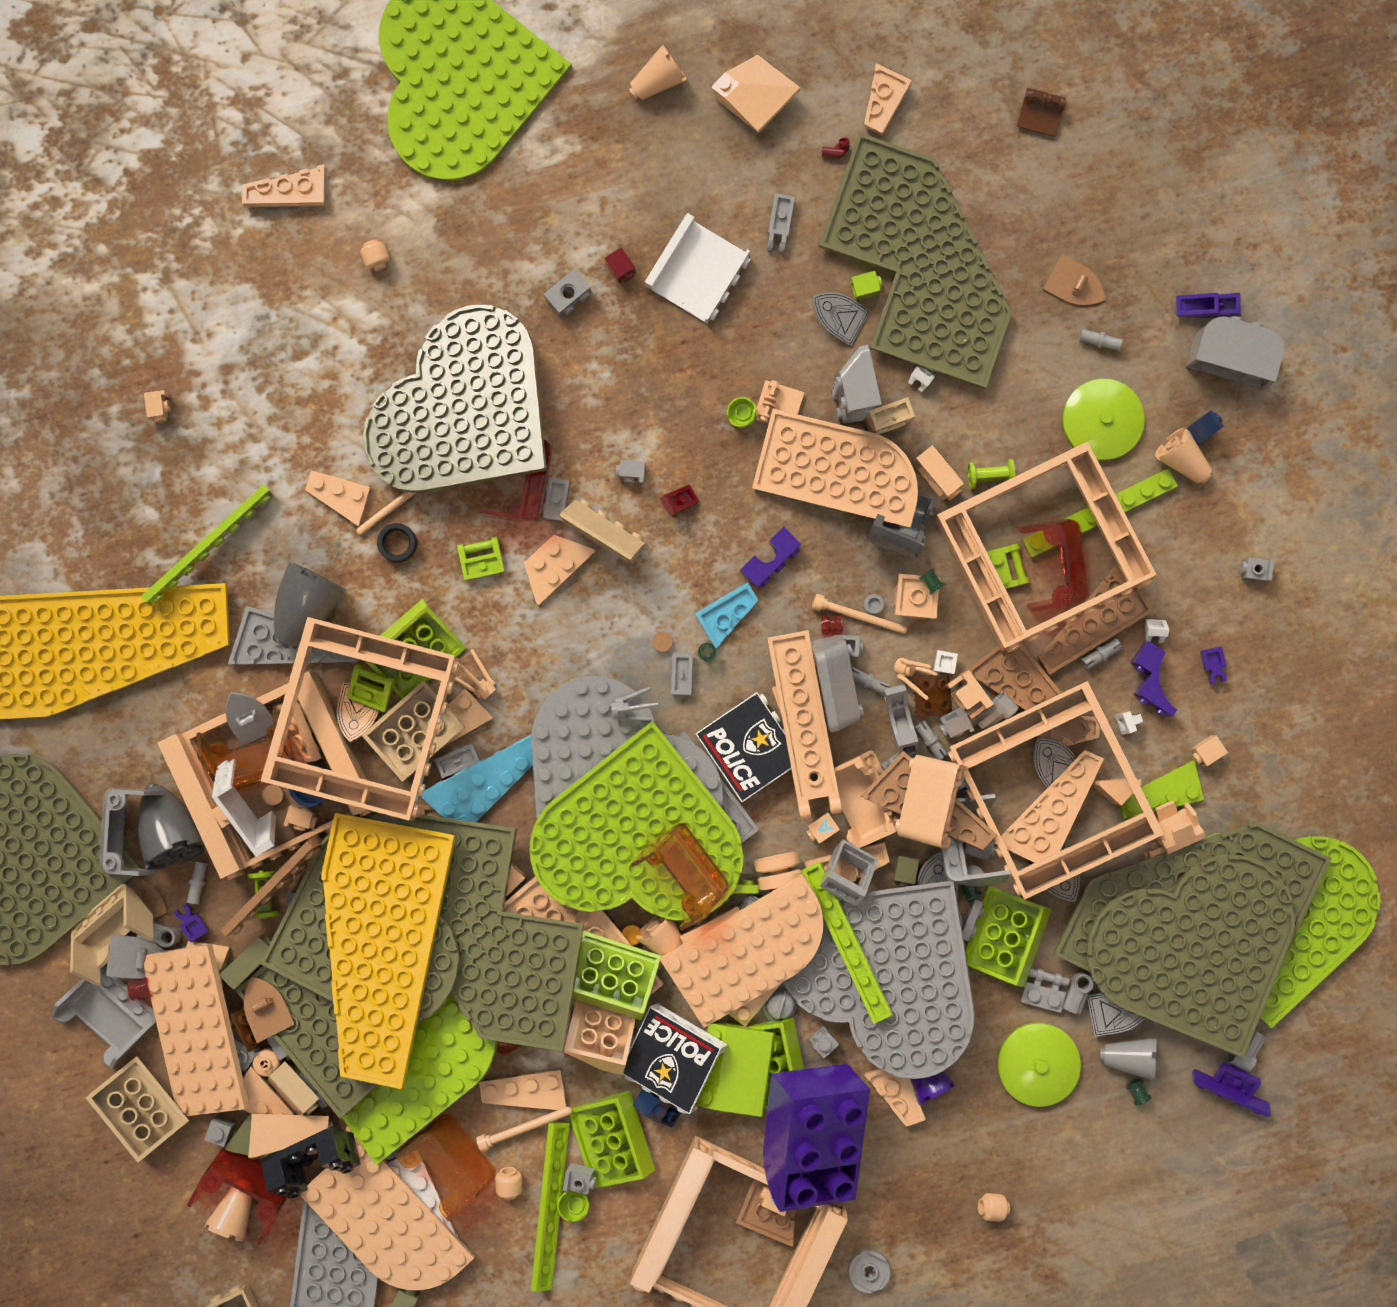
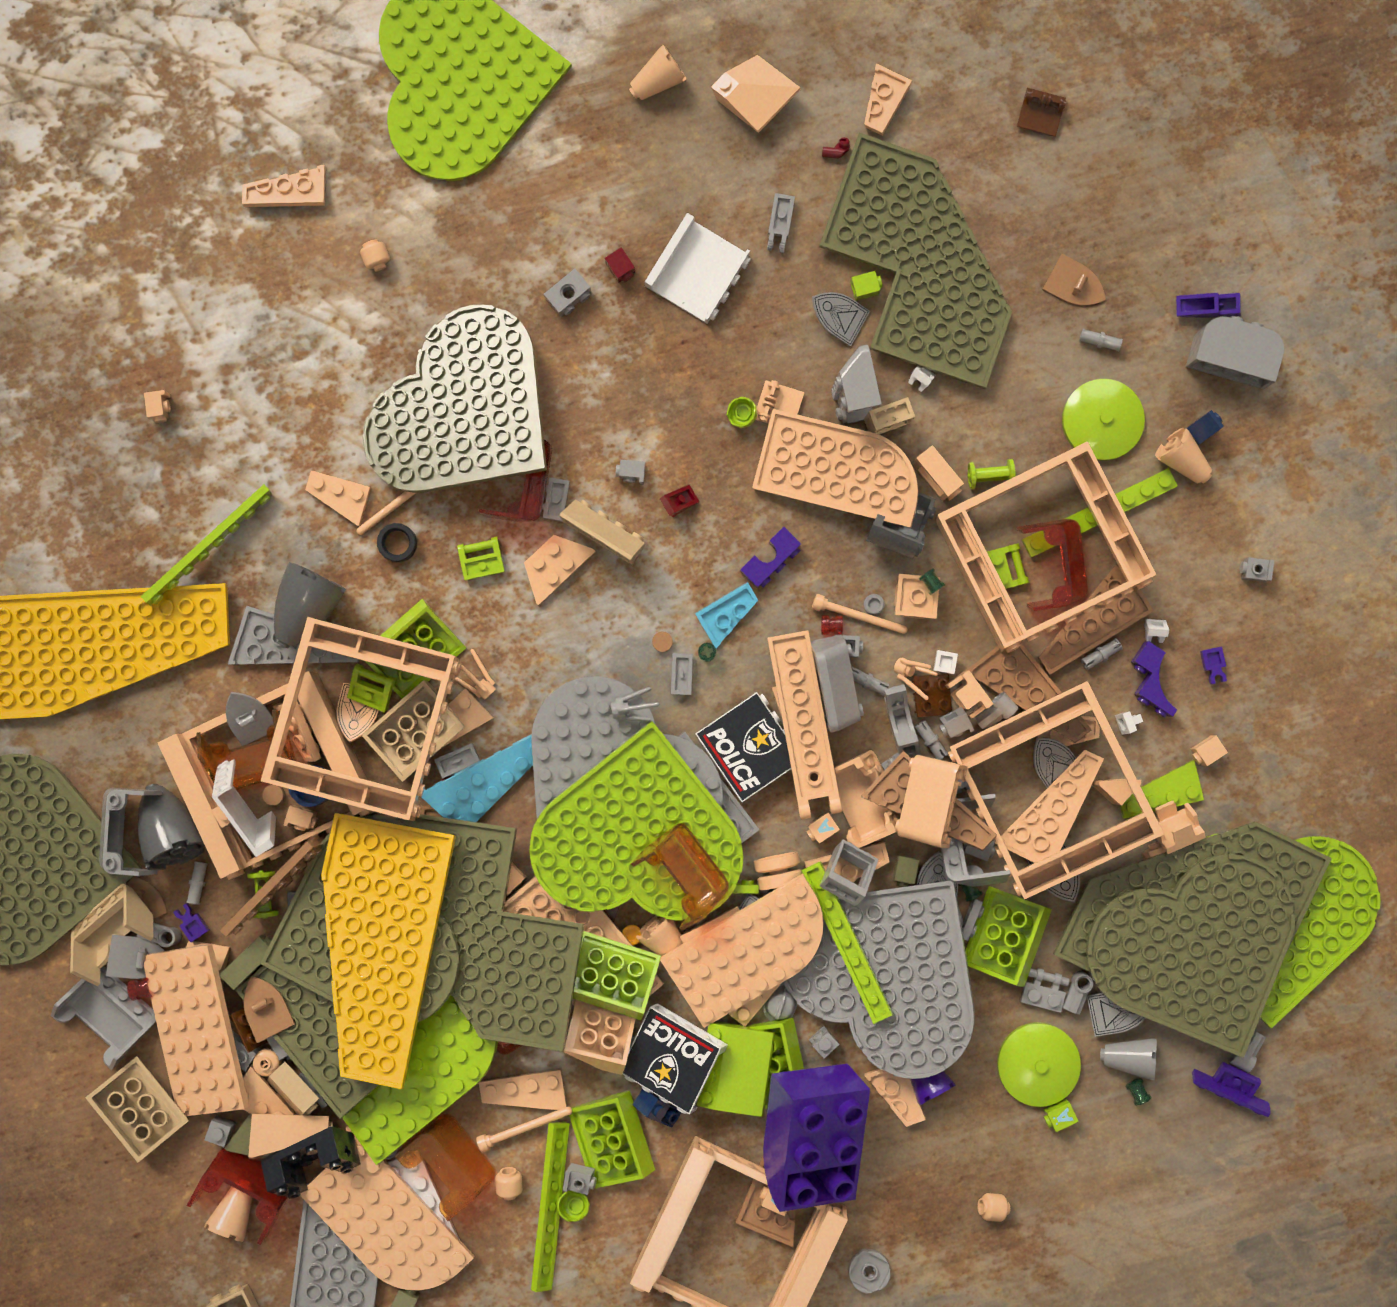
(1060, 1115): none -> lime brick

